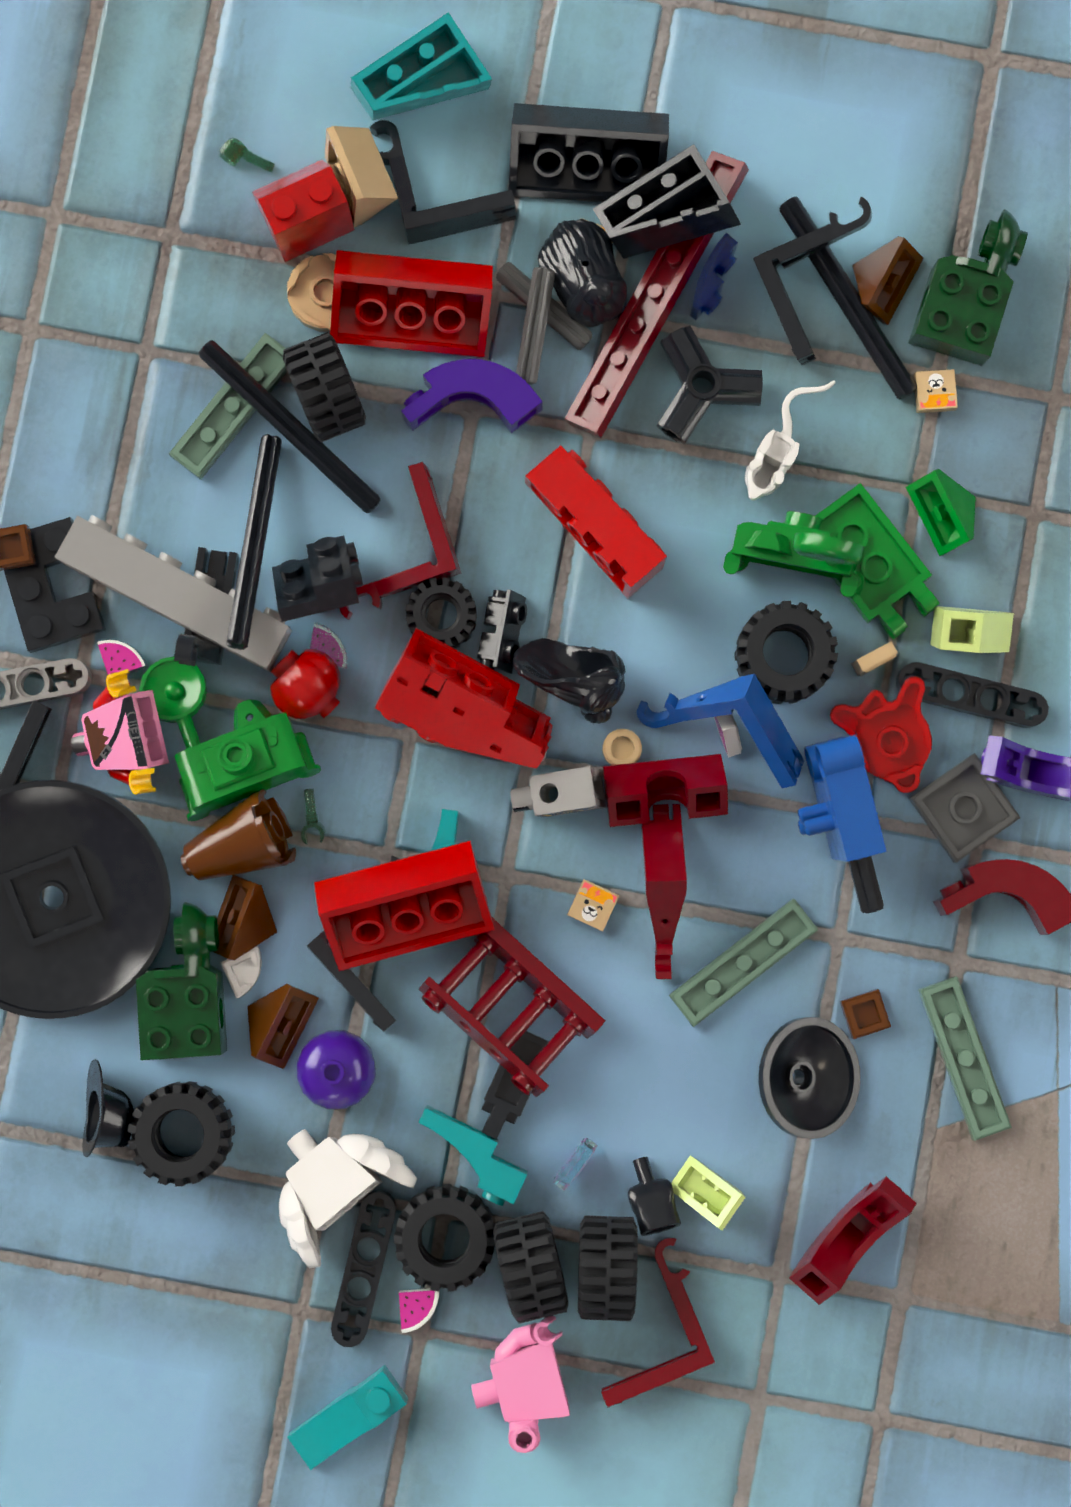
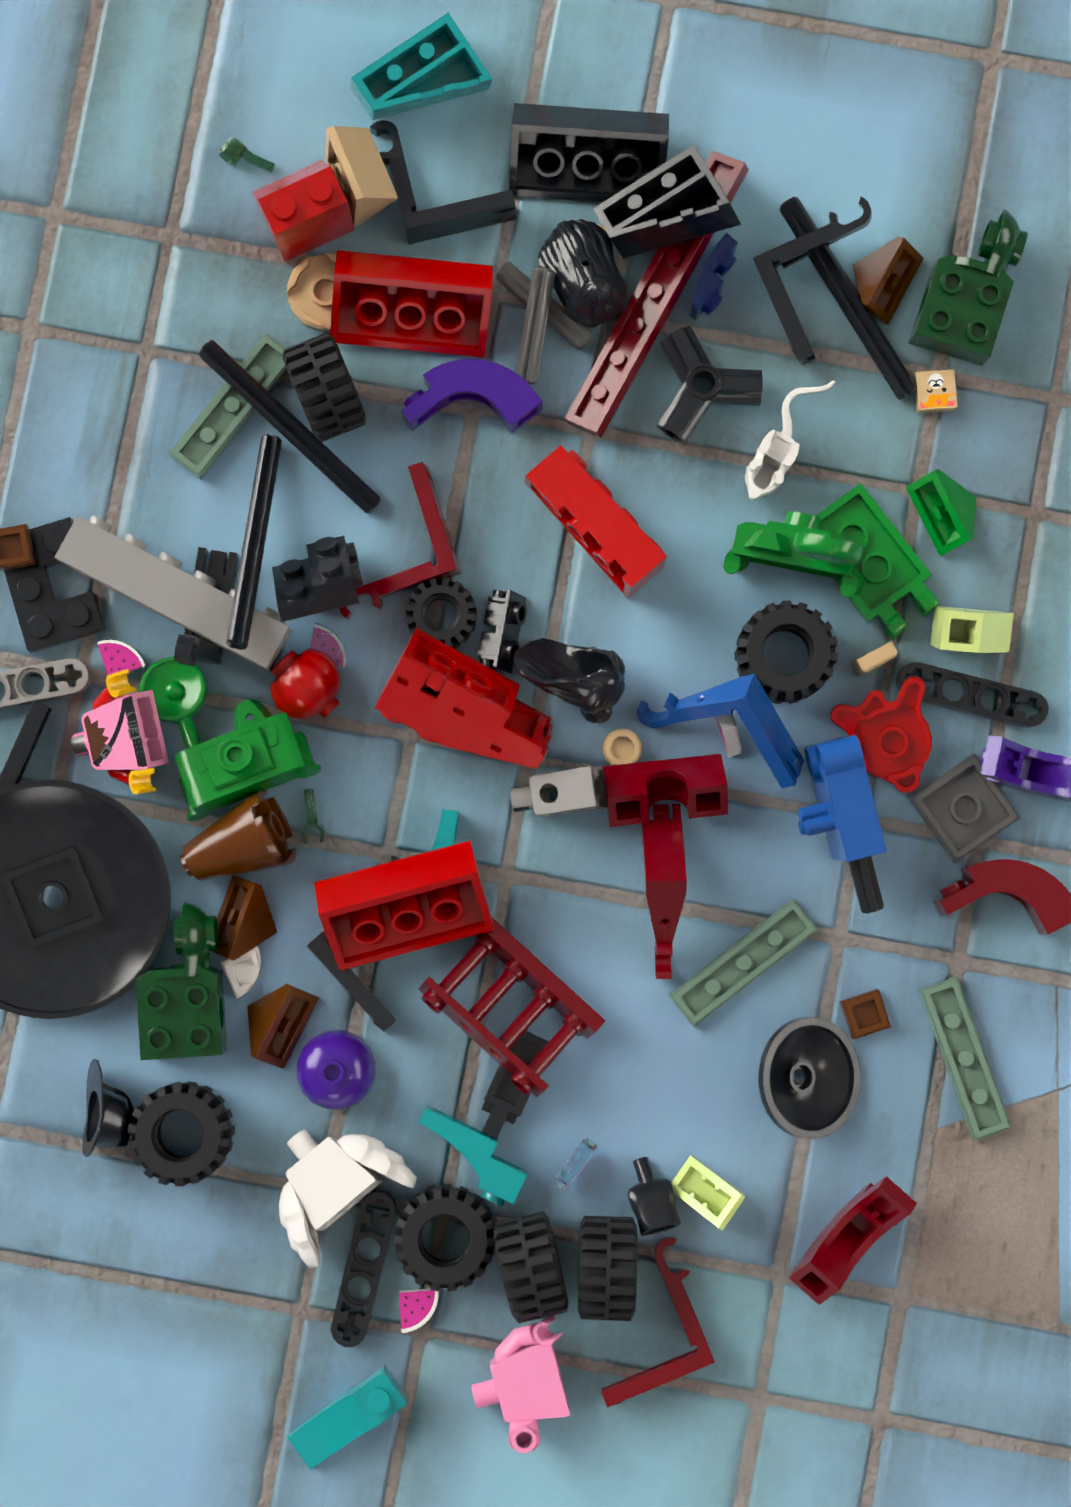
(593, 905): tan tile -> none

